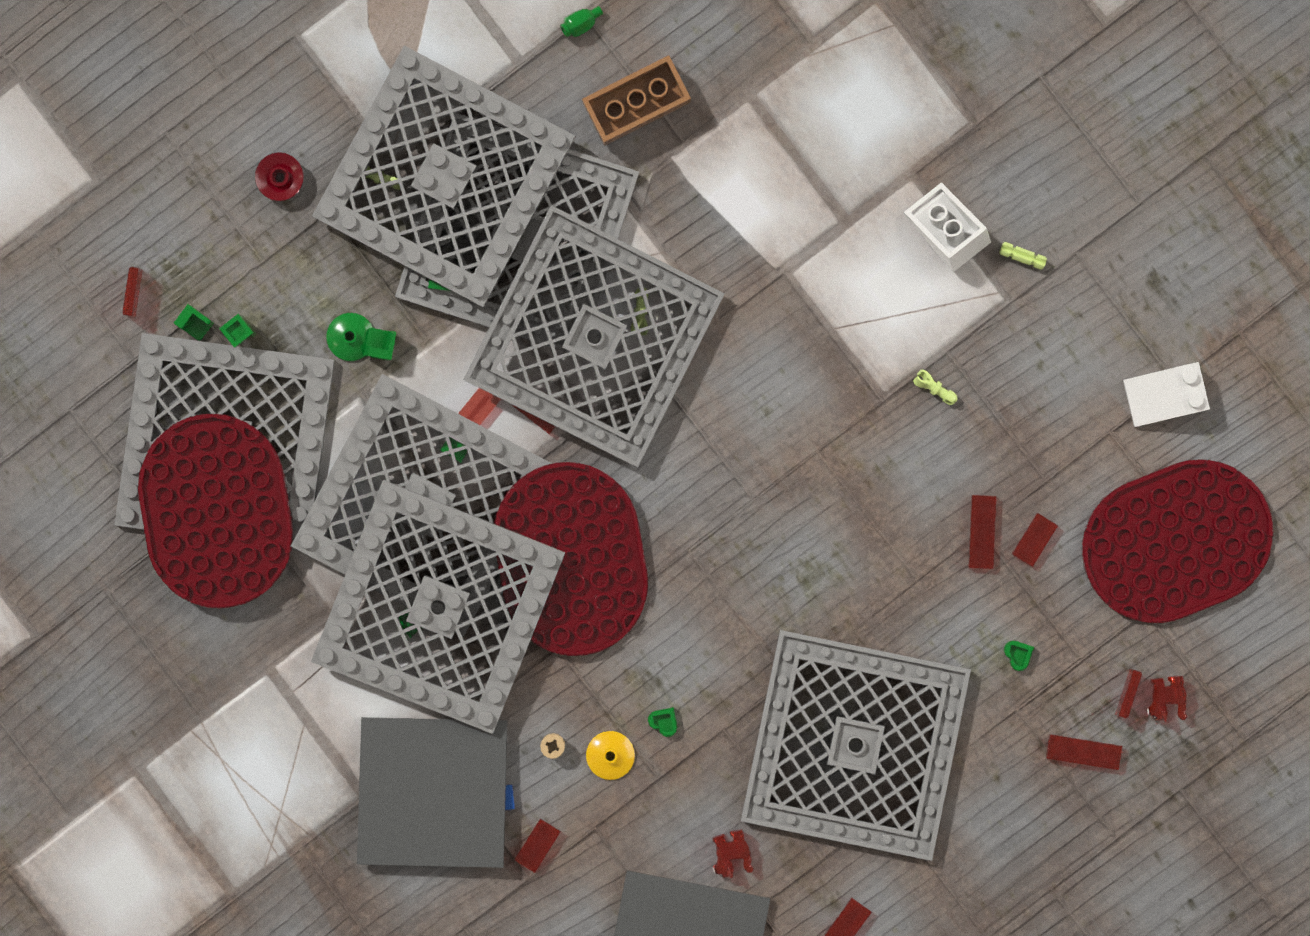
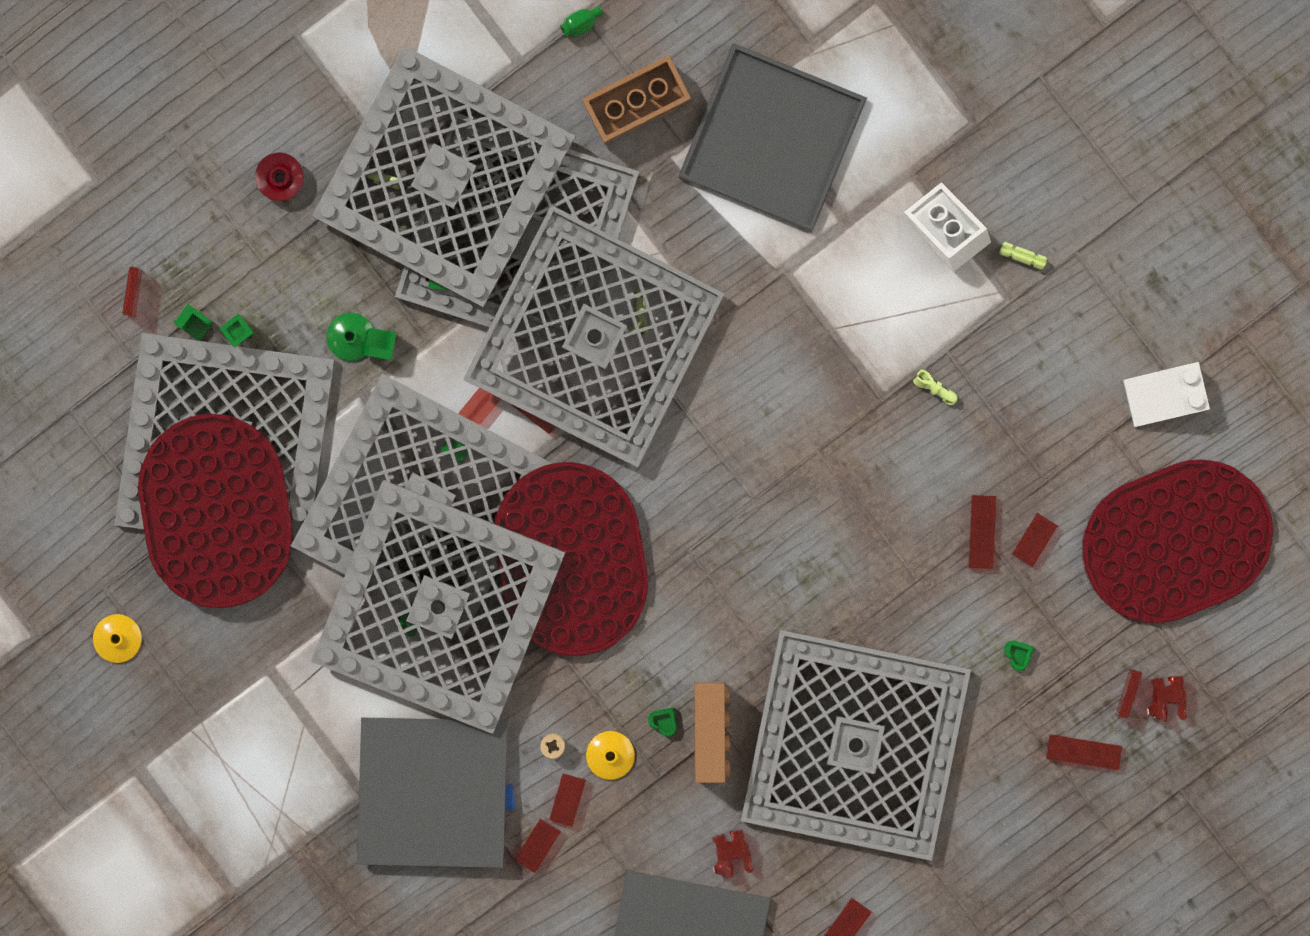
(129, 635): none -> yellow dish
(567, 799): none -> clear red tile
(709, 732): none -> medium nougat brick
(772, 137): none -> dark grey tile

